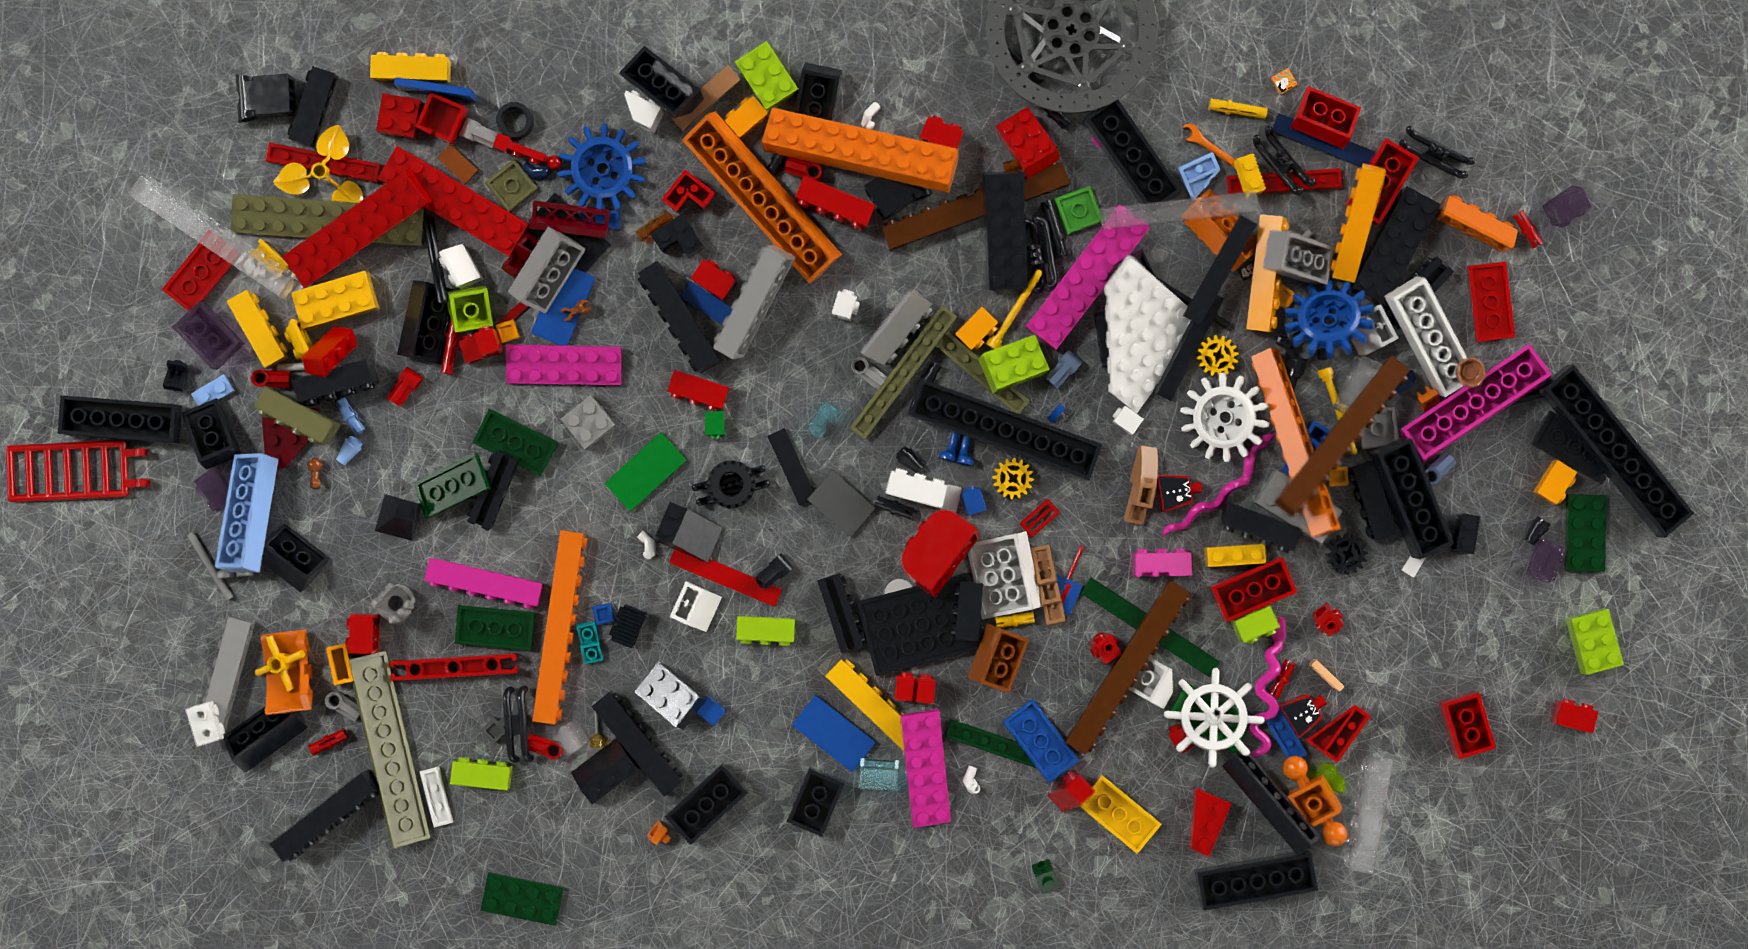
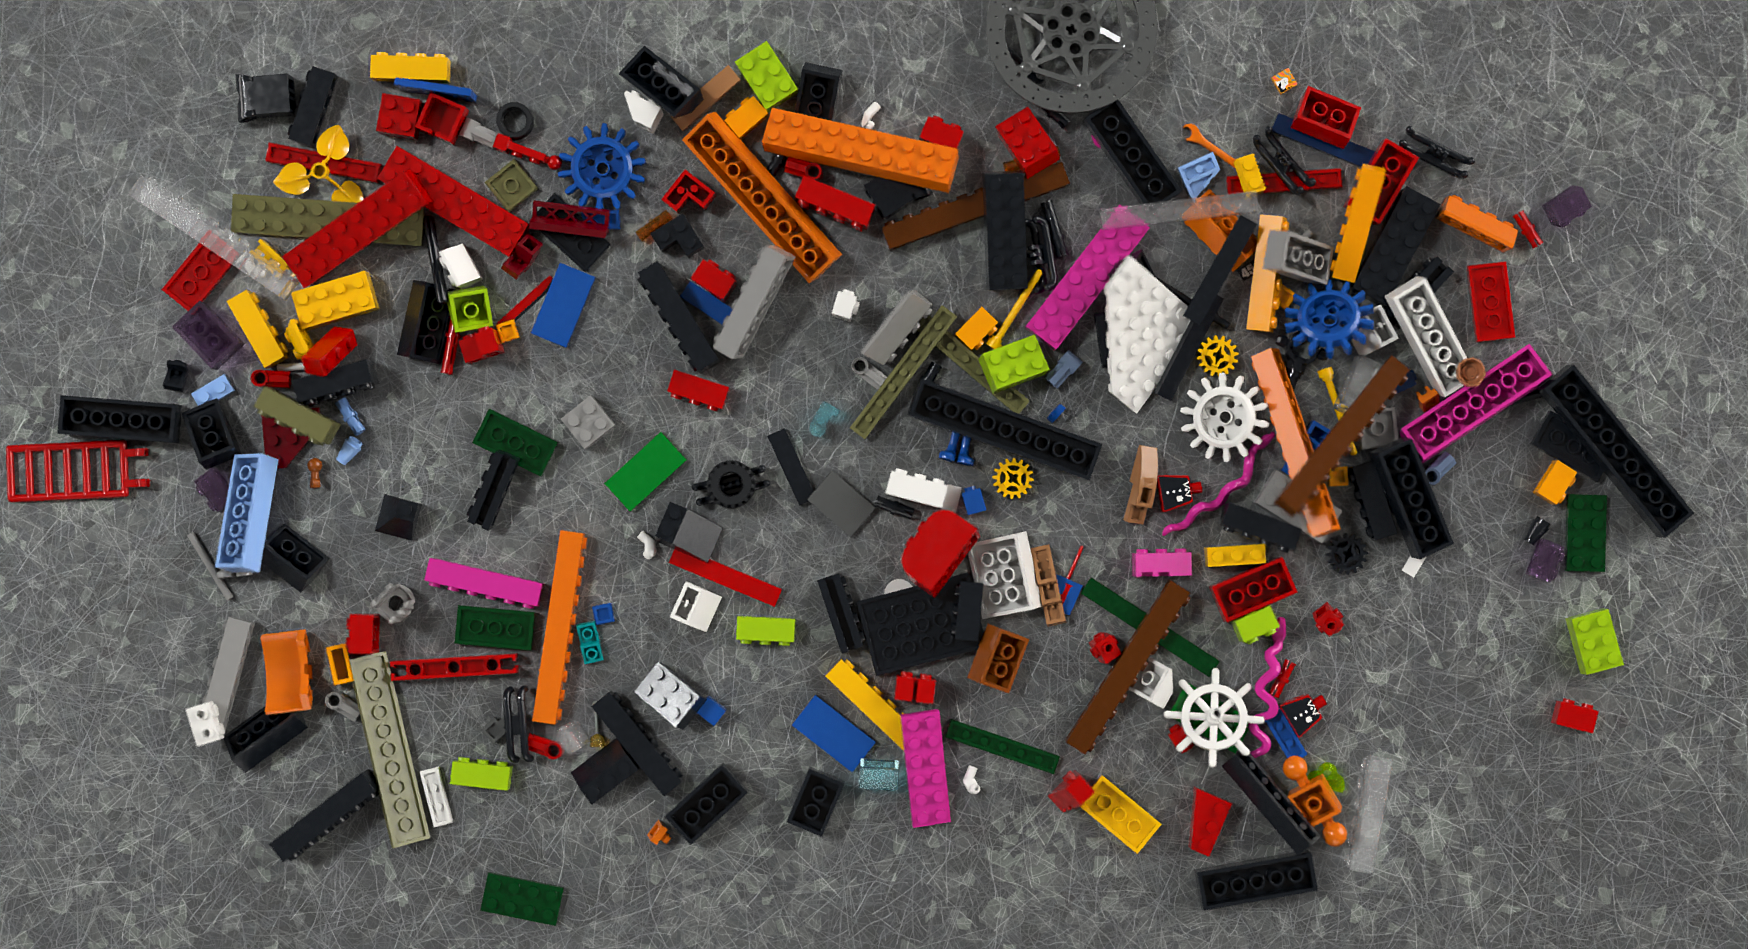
(281, 668): yellow bar -> none
(328, 742): red pin -> none
(407, 382): red piece -> none
(451, 485): dark green plate -> none
(457, 164): dark orange tile -> none
(538, 172): dark blue arm -> none
(546, 270): light grey brick -> none
(563, 364): dark pink plate -> none
(579, 308): dark orange arm -> none
(628, 625): black brick -> none
(714, 424): green brick -> none
(777, 569): black piece -> none
(909, 459): black cone -> none
(1015, 619): yellow pin -> none
(1027, 528): red tile -> none
(1040, 741): blue tile -> none
(1045, 876): dark green bracket -> none
(1078, 210): bright green tile -> none
(1127, 420): white brick -> none
(1237, 108): yellow pin -> none
(1326, 675): light nougat tile -> none
(1339, 734): red wedge -> none
(1465, 533): black brick -> none
(1467, 725): red brick -> none

